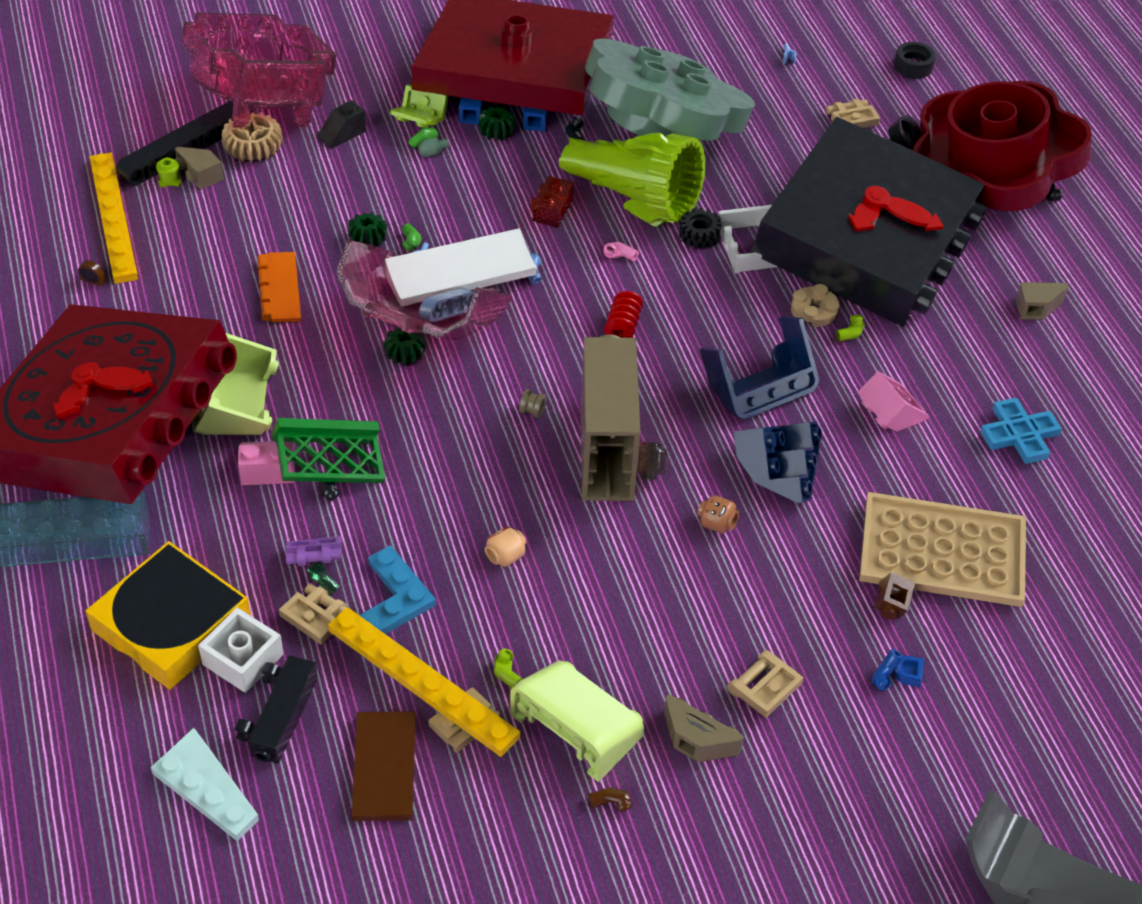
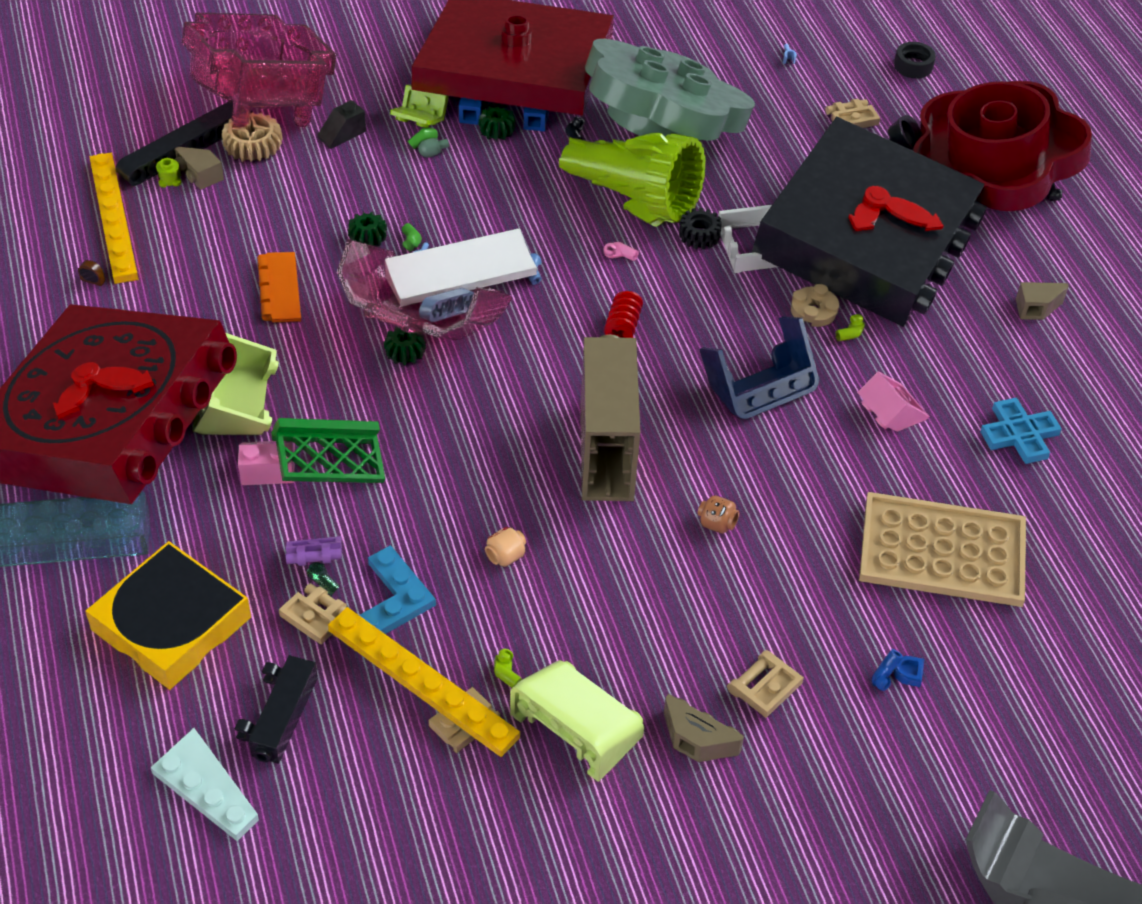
(240, 649): white brick -> none
(328, 490): black arm -> none
(384, 766): reddish brown tile -> none
(532, 403): dark tan wheel -> none
(552, 201): clear red brick -> none
(610, 795): reddish brown arm -> none
(651, 460): clear smoke head -> none
(781, 457): dark blue brick -> none
(894, 596): reddish brown brick -> none

